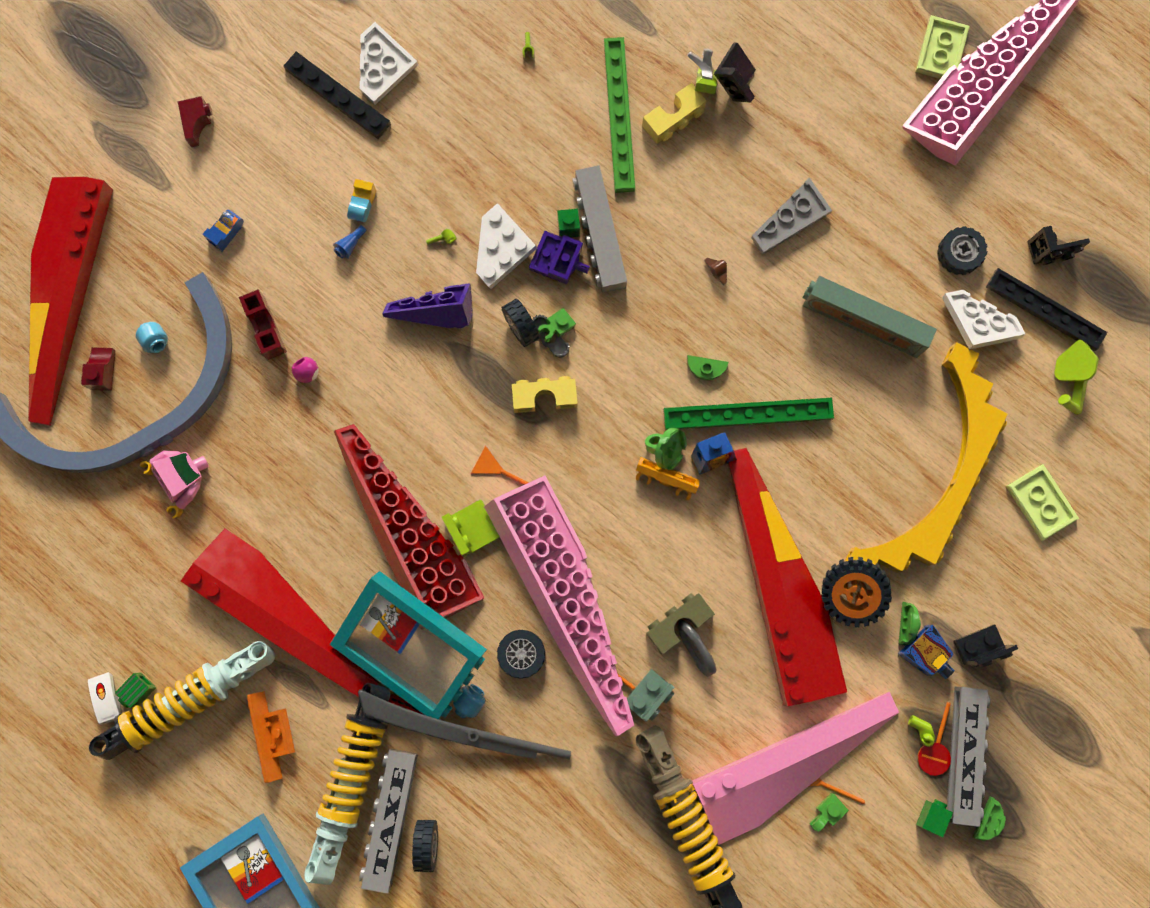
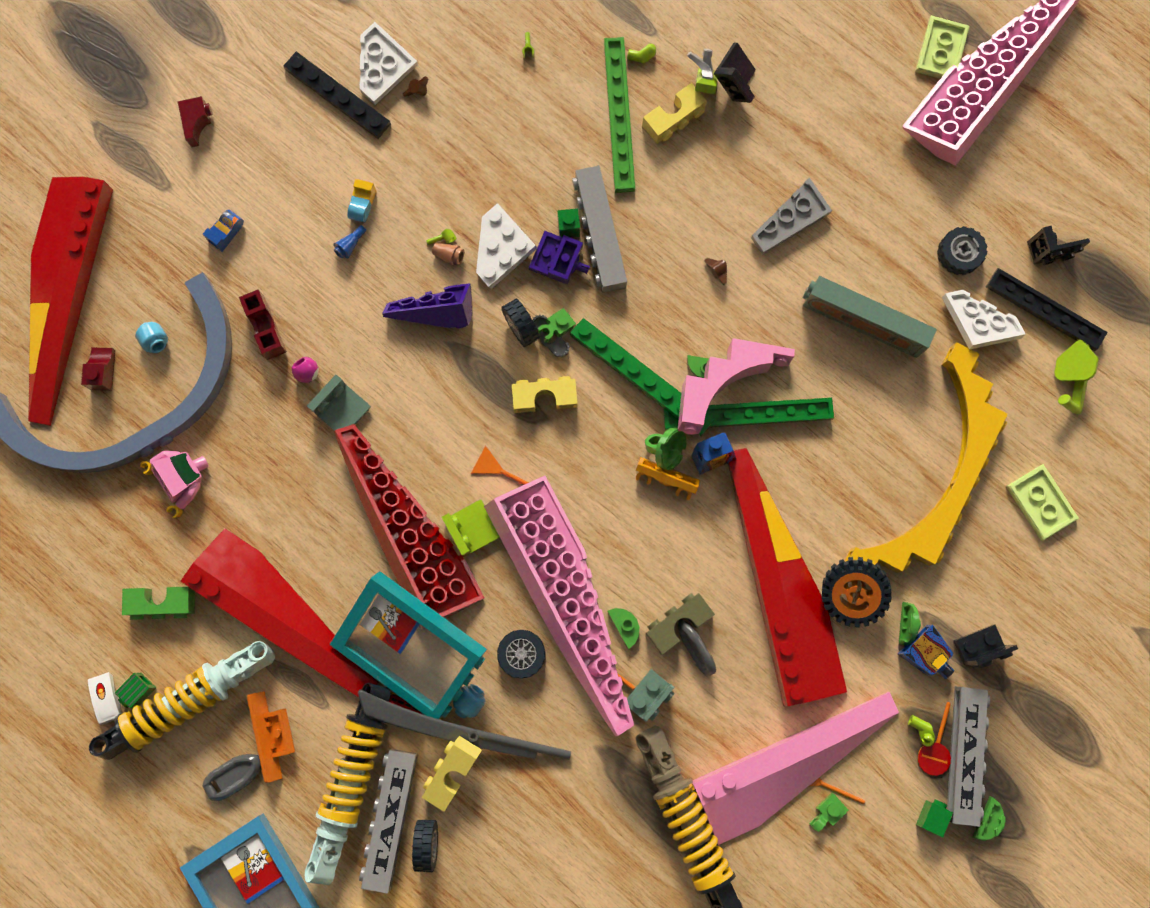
(139, 602): none -> bright green arch
(232, 776): none -> dark grey piece
(338, 404): none -> sand green bracket
(417, 87): none -> reddish brown piece
(450, 253): none -> nougat cone
(459, 758): none -> light yellow arch
(626, 625): none -> bright green plate
(632, 369): none -> green plate
(643, 55): none -> lime arm
(743, 360): none -> bright pink arch

